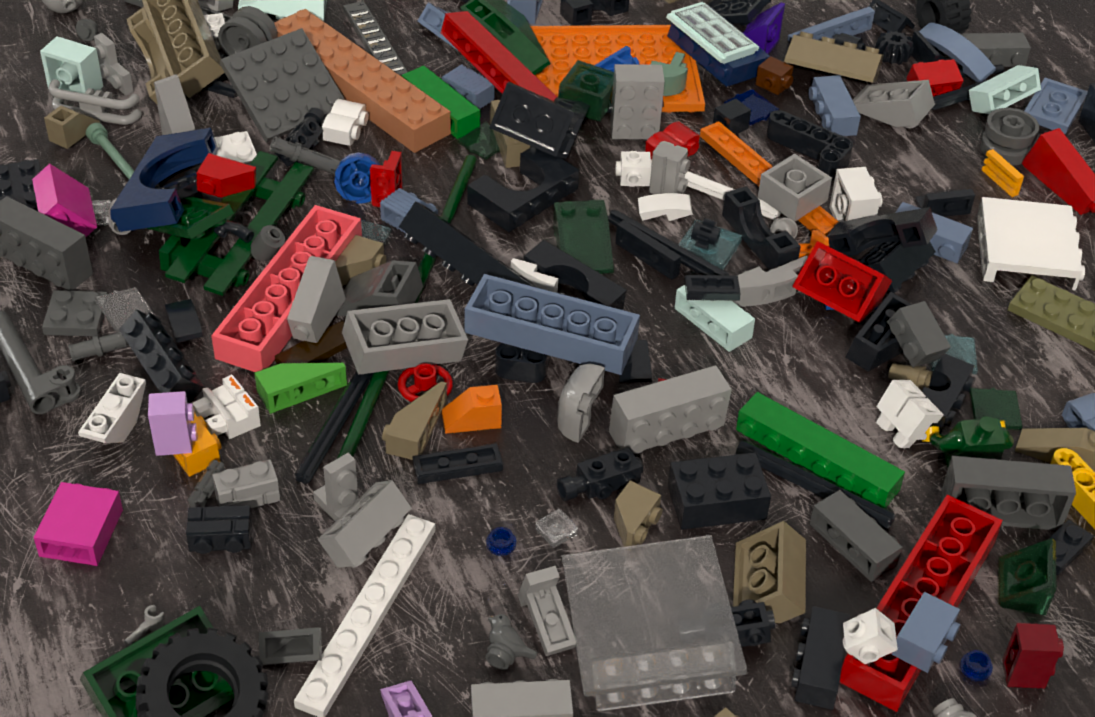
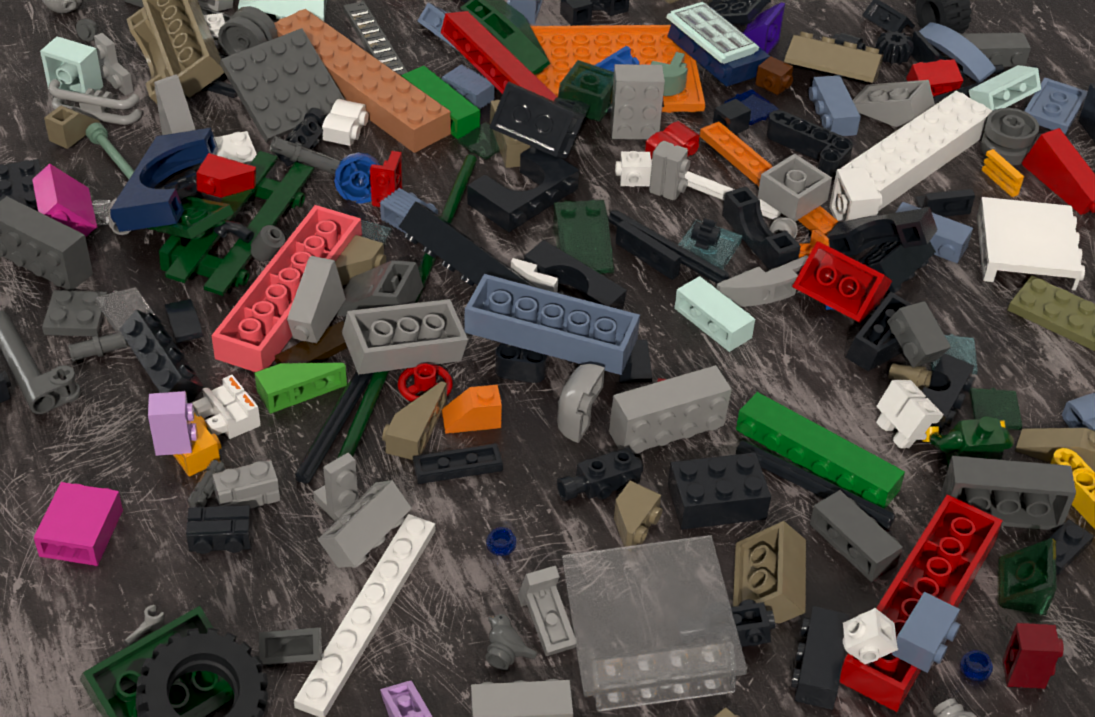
(116, 411): white slope -> none
(556, 528): clear plate -> none
(671, 204): white slope -> none
(712, 287): black plate -> none
(851, 24): sand blue fence -> none
(923, 145): none -> white brick

